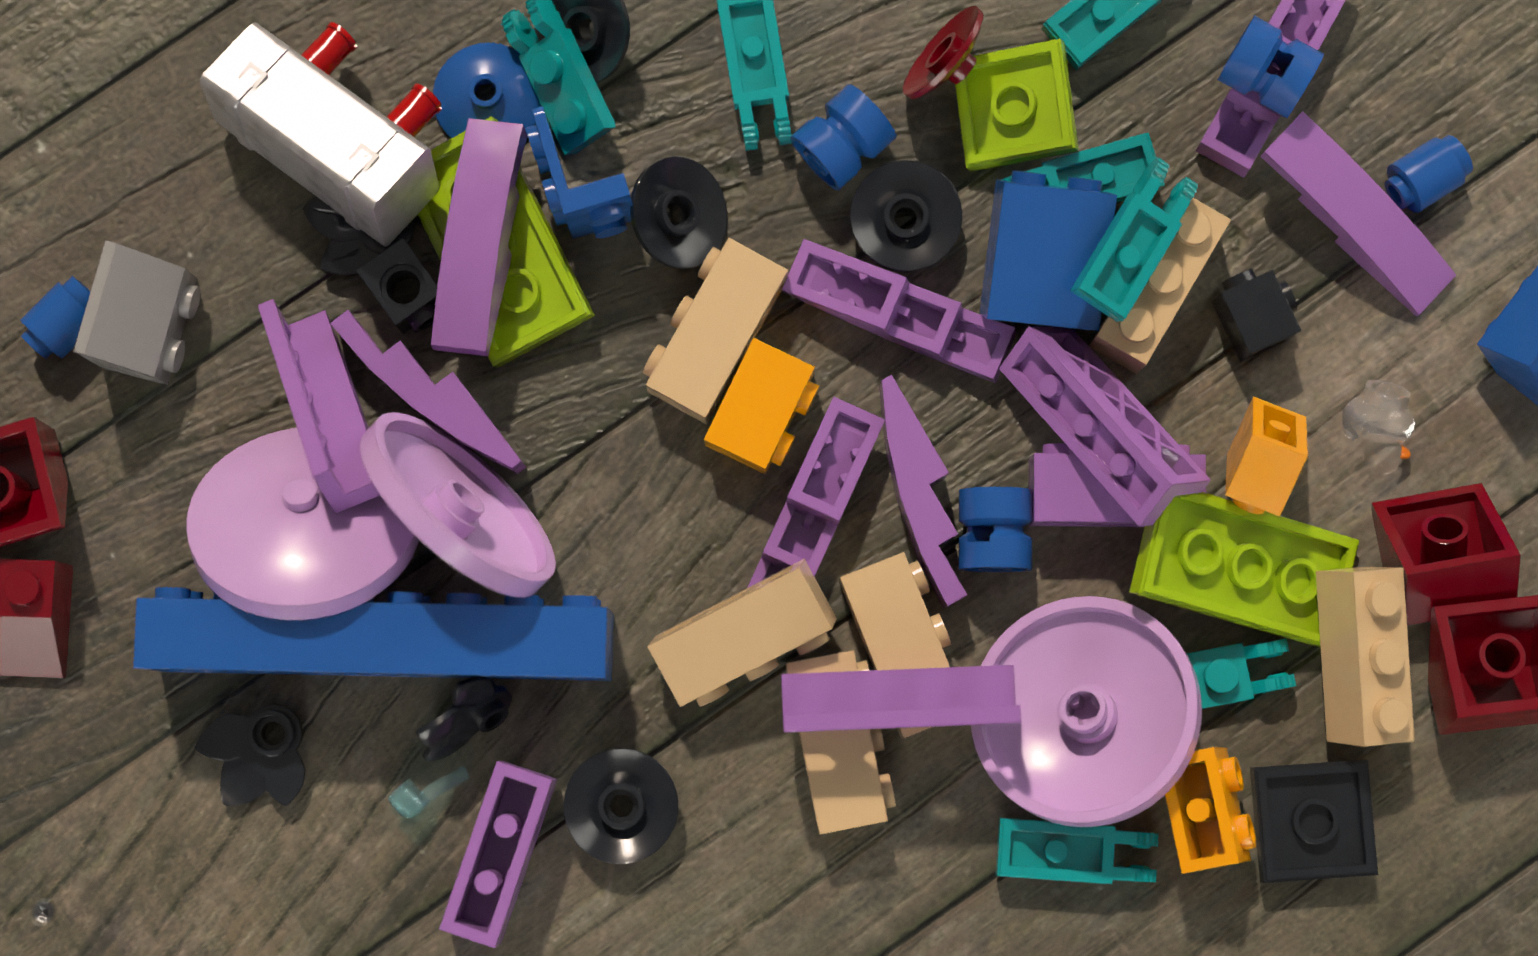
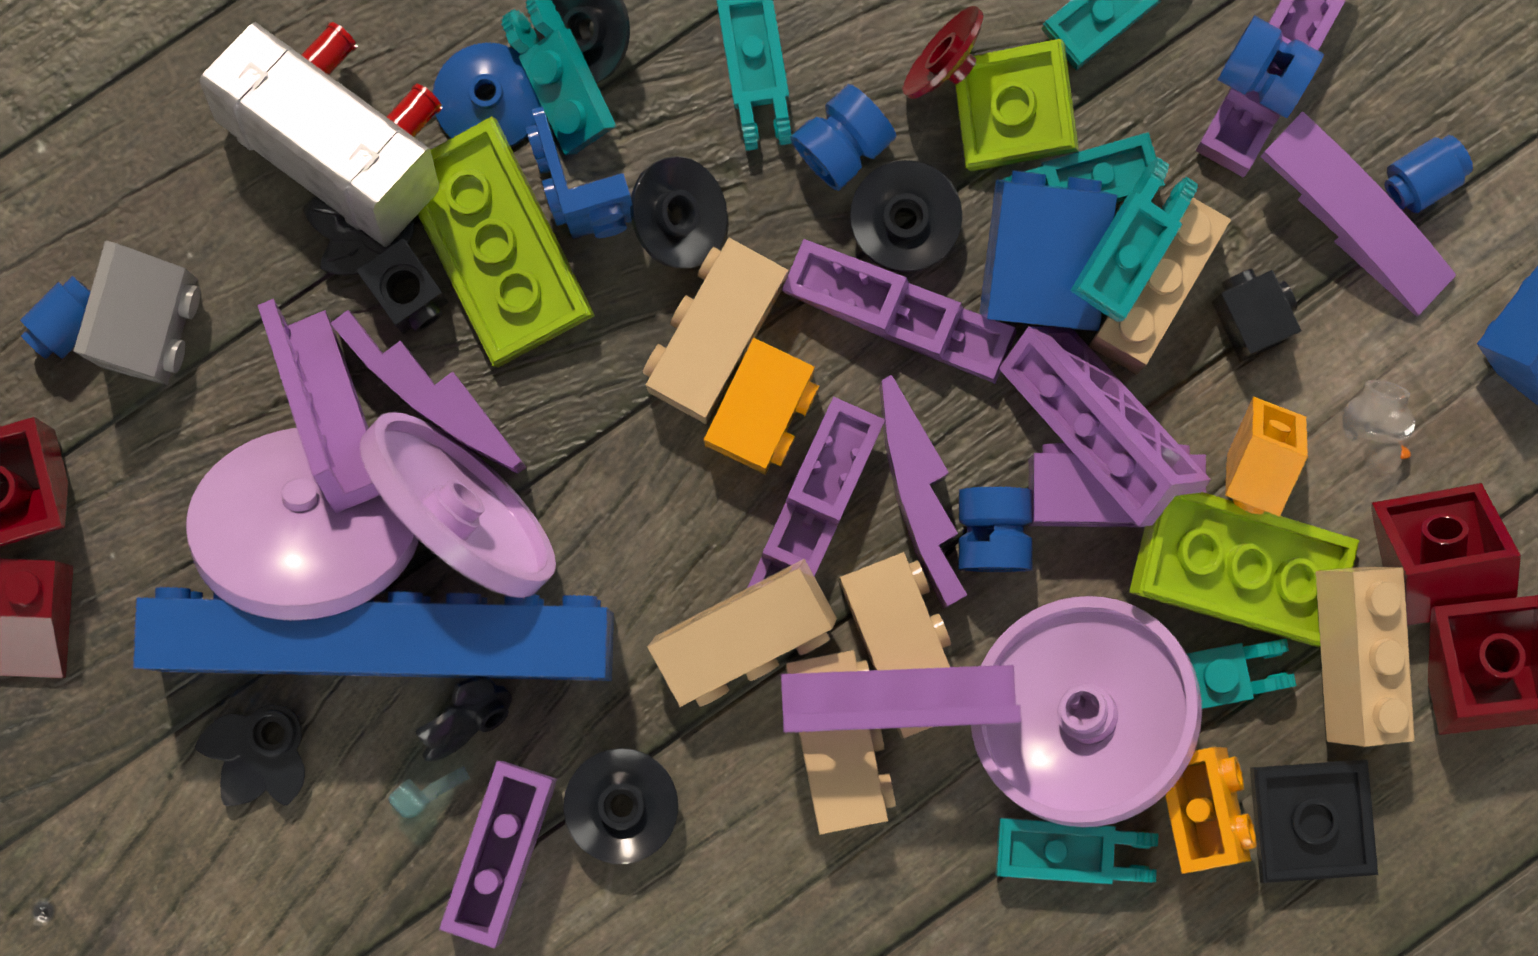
(477, 237): medium lavender slope -> none

